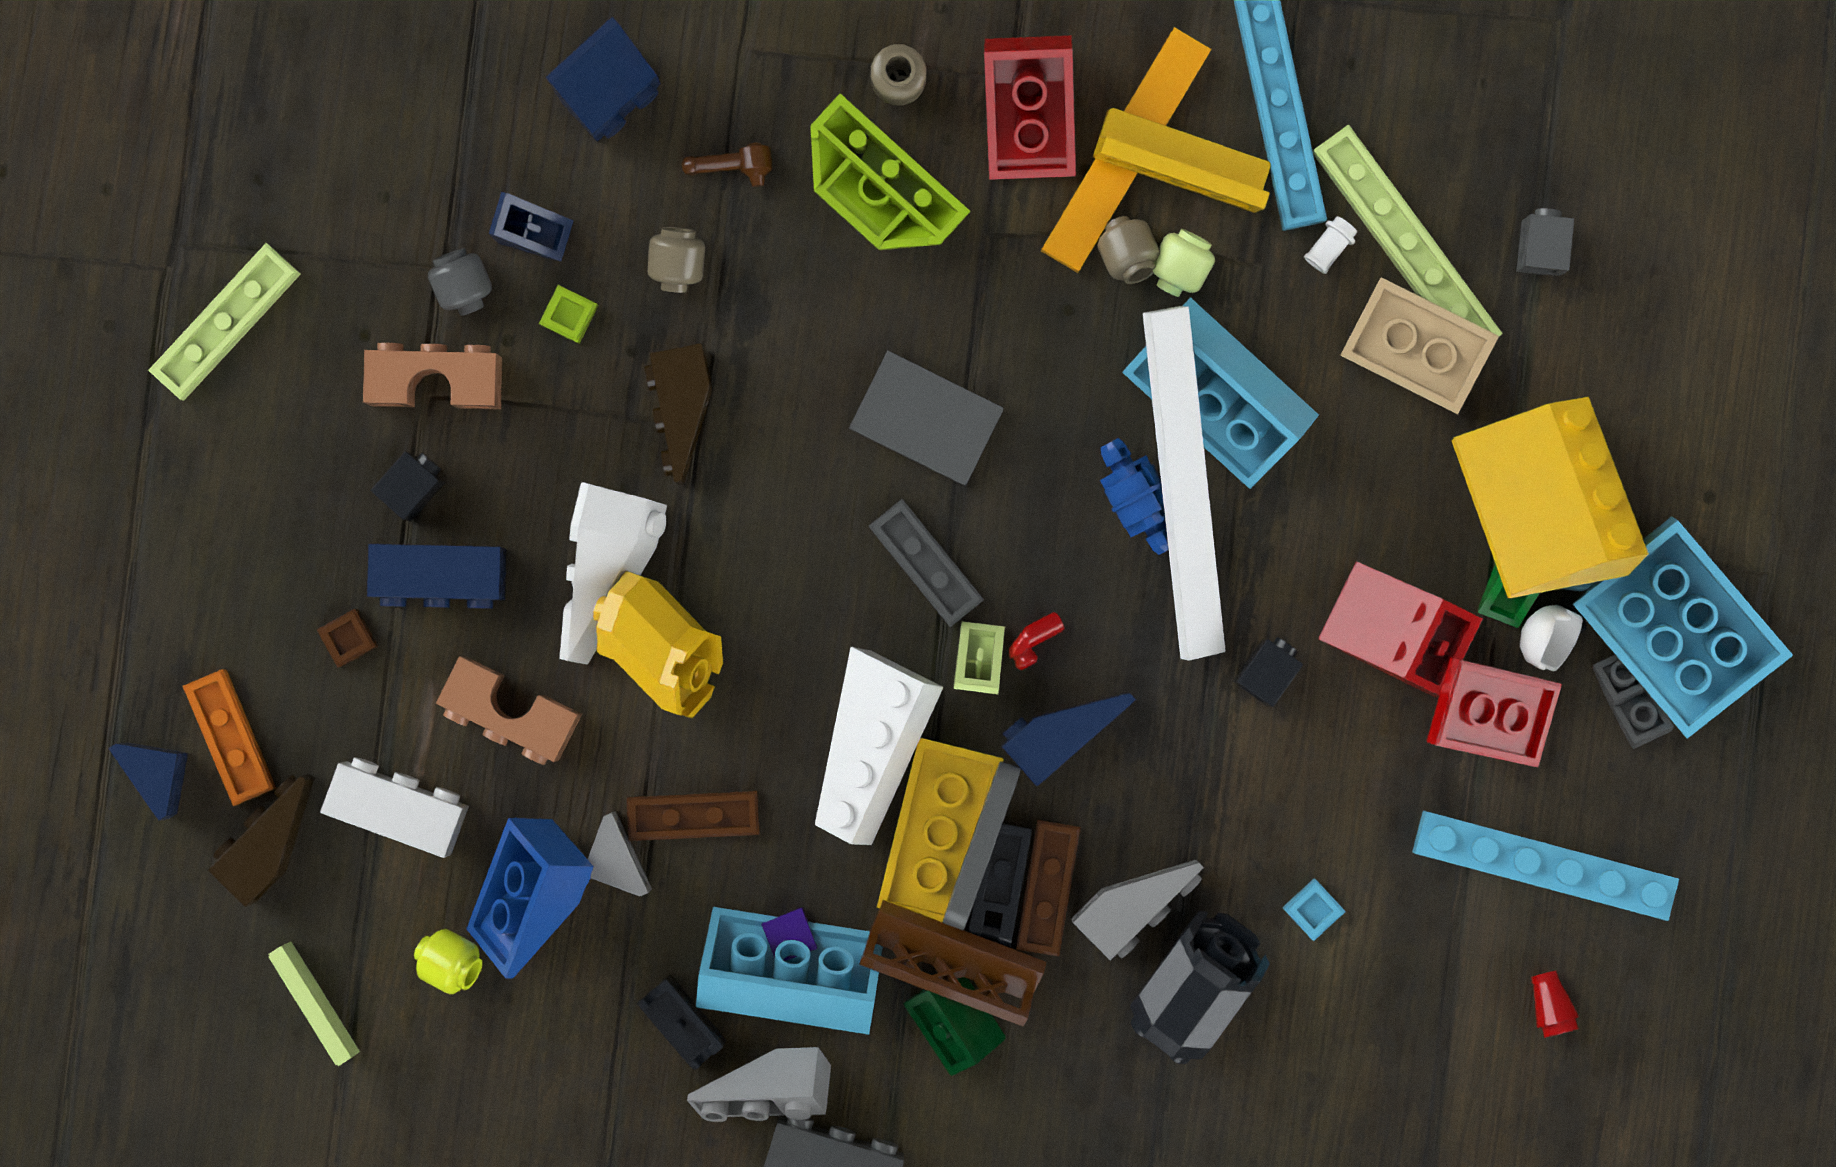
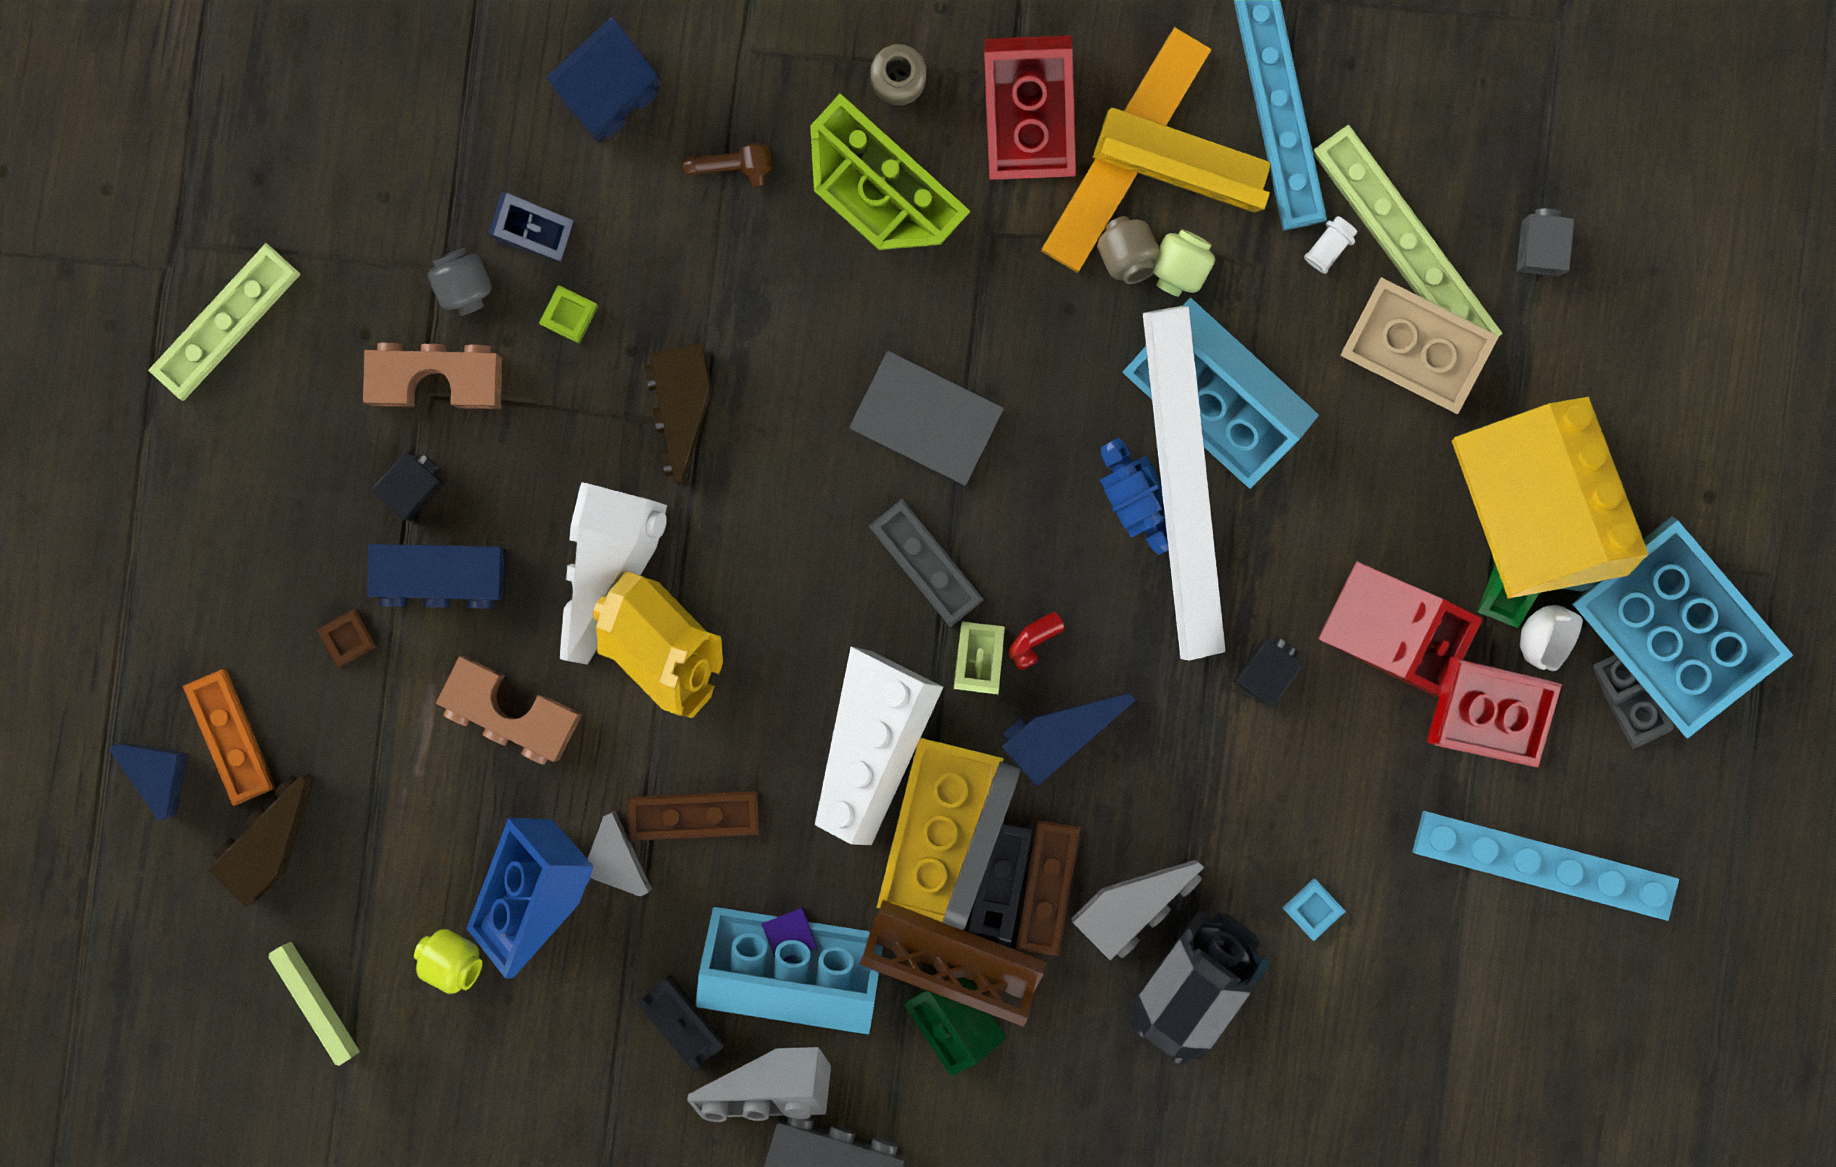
(395, 807): white brick -> none
(676, 258): dark tan head -> none
(1553, 1006): red cone -> none

